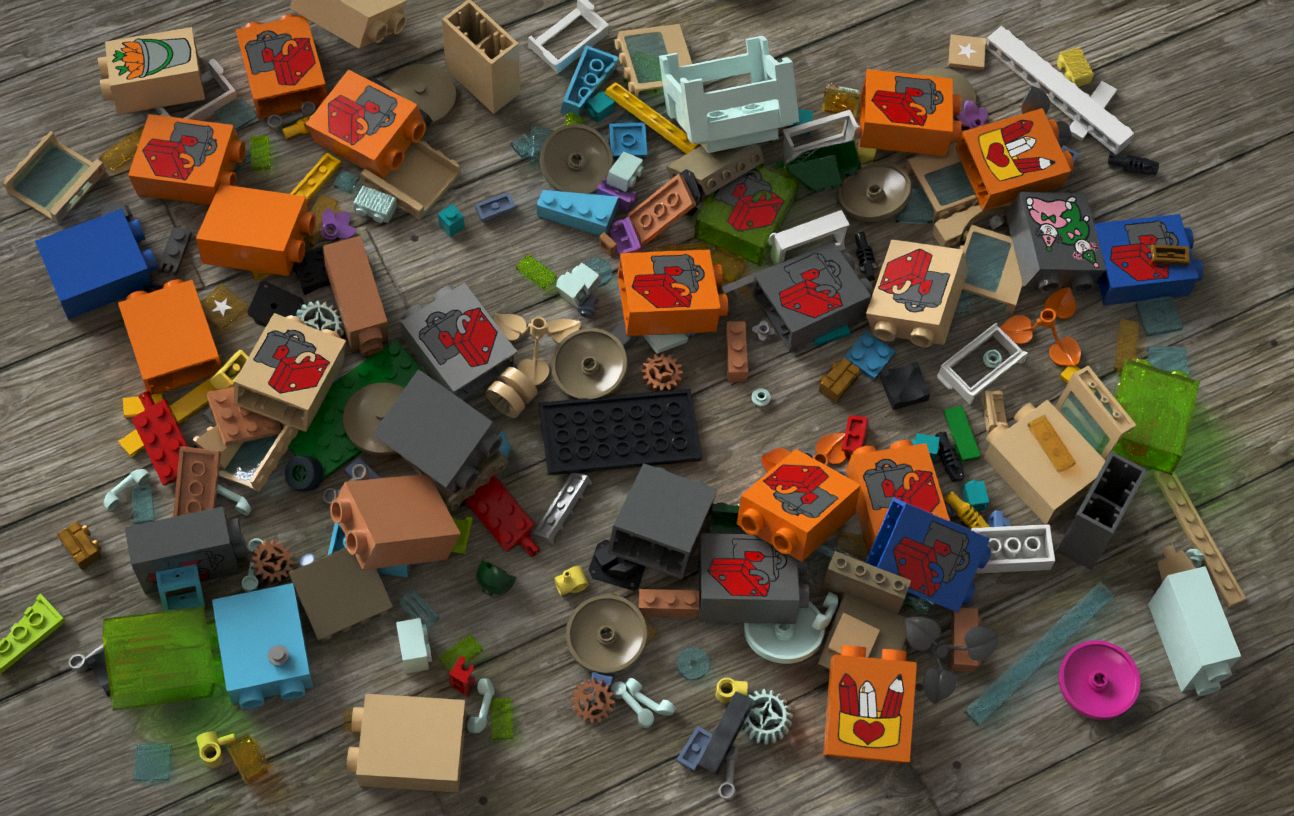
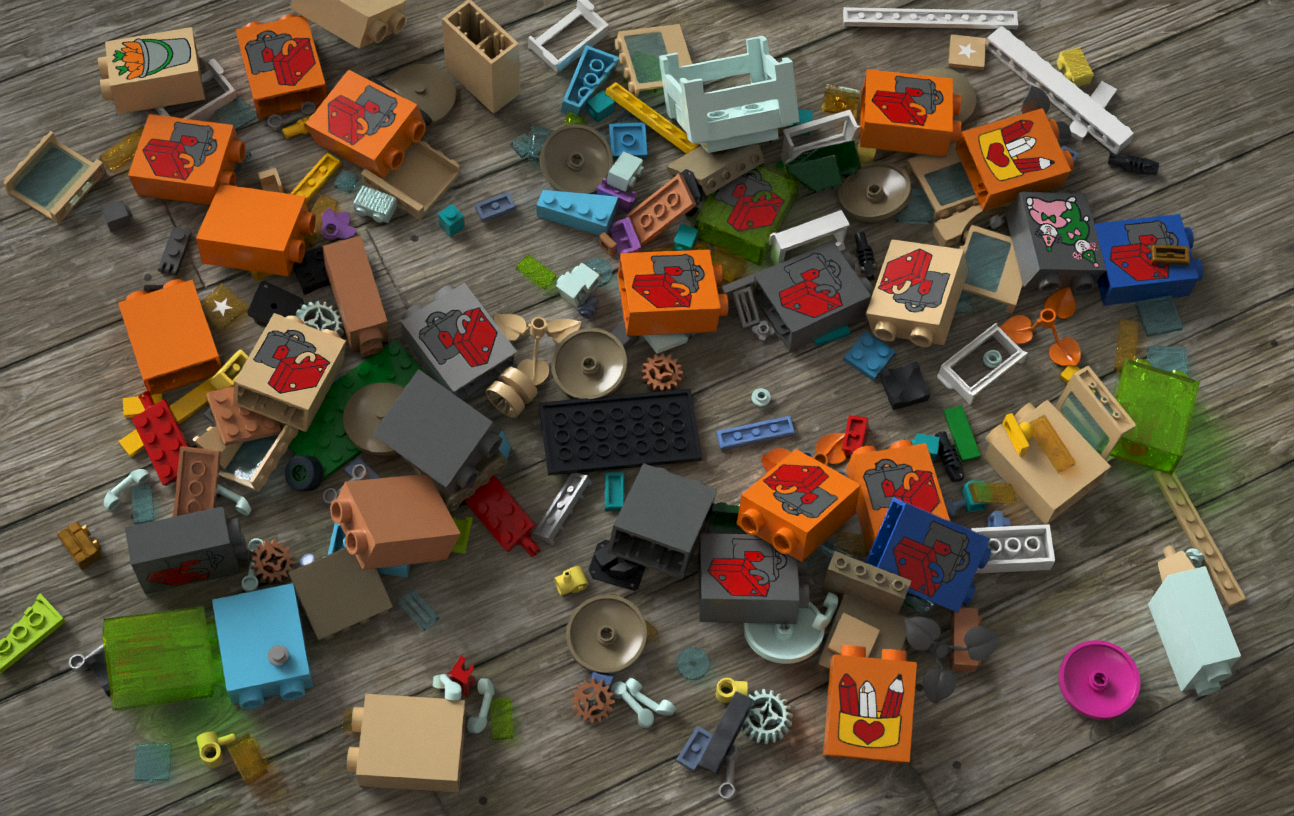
(97, 262): blue brick -> none
(188, 577): medium azure window -> none
(260, 152): clear neon green tile -> none
(270, 181): none -> tan panel
(414, 645): light aqua brick -> none
(452, 689): none -> light aqua bar
(467, 647): clear neon green tile -> none
(493, 579): dark green cylinder -> none
(614, 491): none -> teal tile
(669, 603): nougat brick -> none
(685, 238): none -> teal brick
(736, 351): nougat brick -> none
(739, 310): none -> light grey tile
(755, 433): none -> medium blue tile
(839, 380): pearl gold brick -> none
(930, 18): none -> white plate
(965, 512): yellow hinge -> none
(972, 115): medium lavender plate -> none
(992, 493): none -> clear yellow tile
(993, 409): tan hinge -> none
(1018, 433): none -> yellow tile
(1038, 654): clear light blue plate -> none
(1102, 510): dark grey brick -> none

